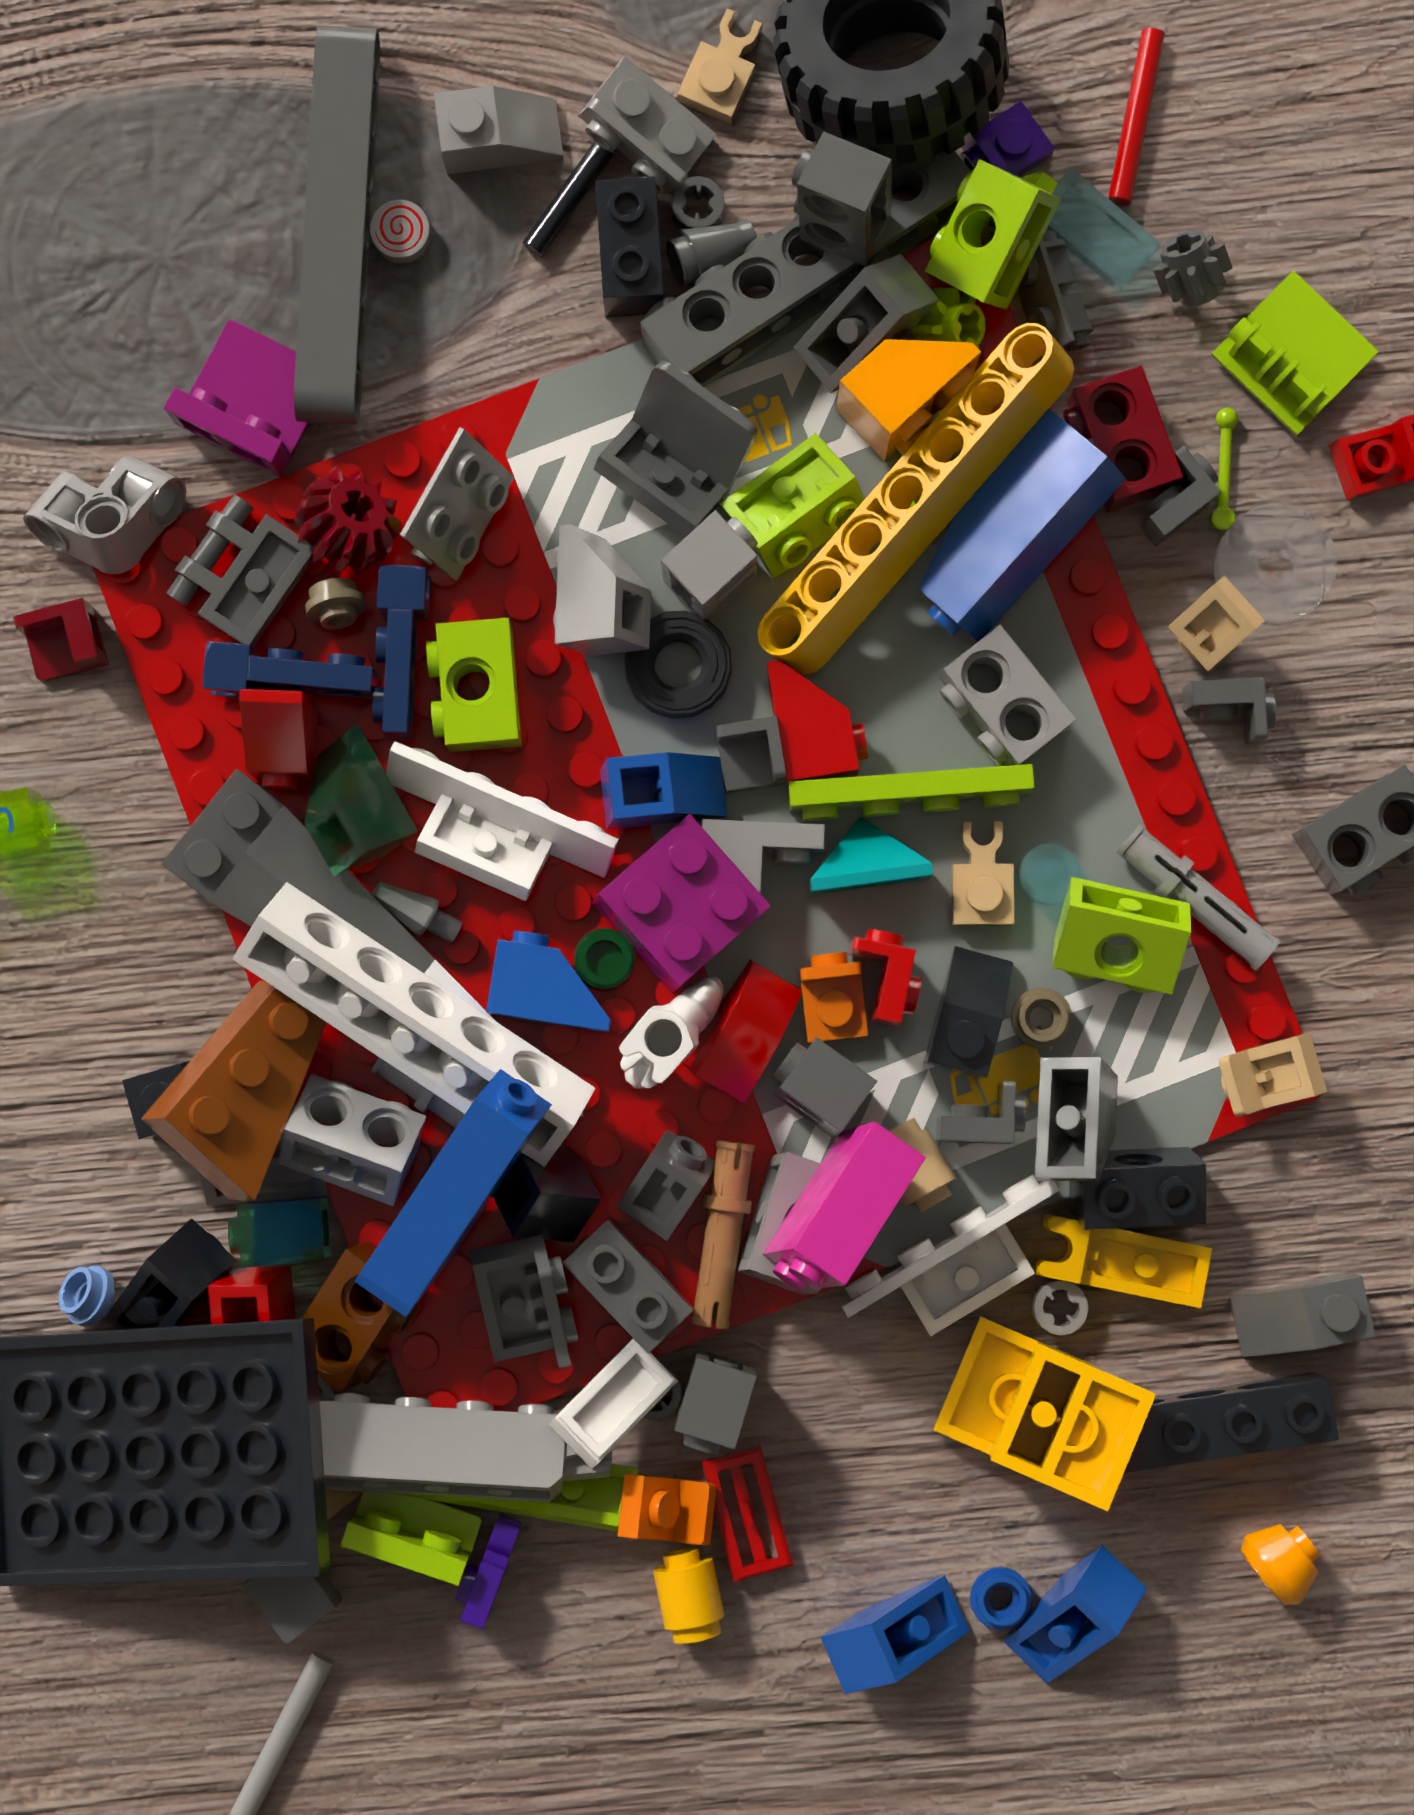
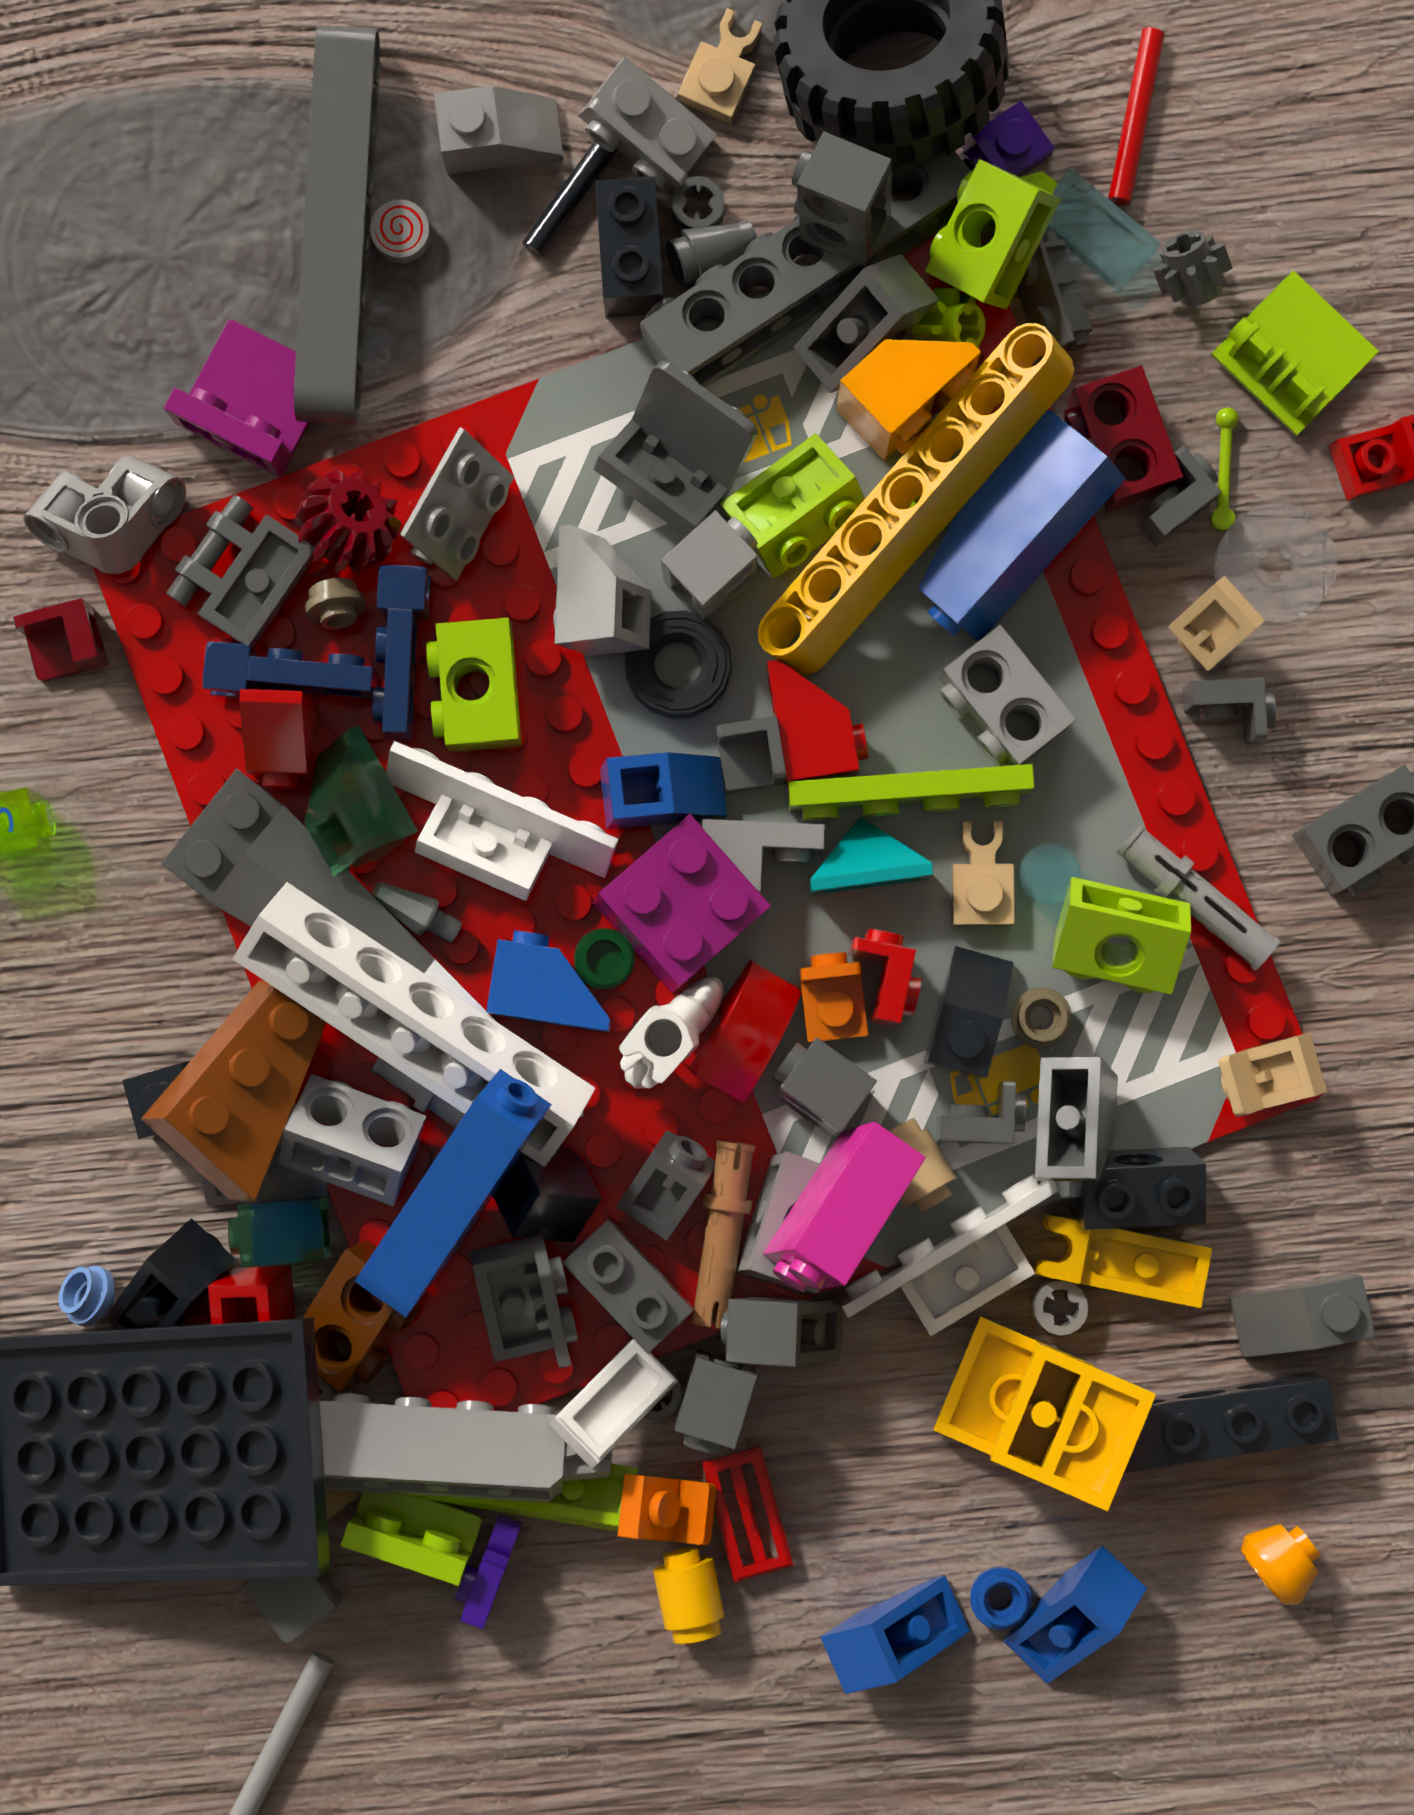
(782, 1330): none -> dark grey slope

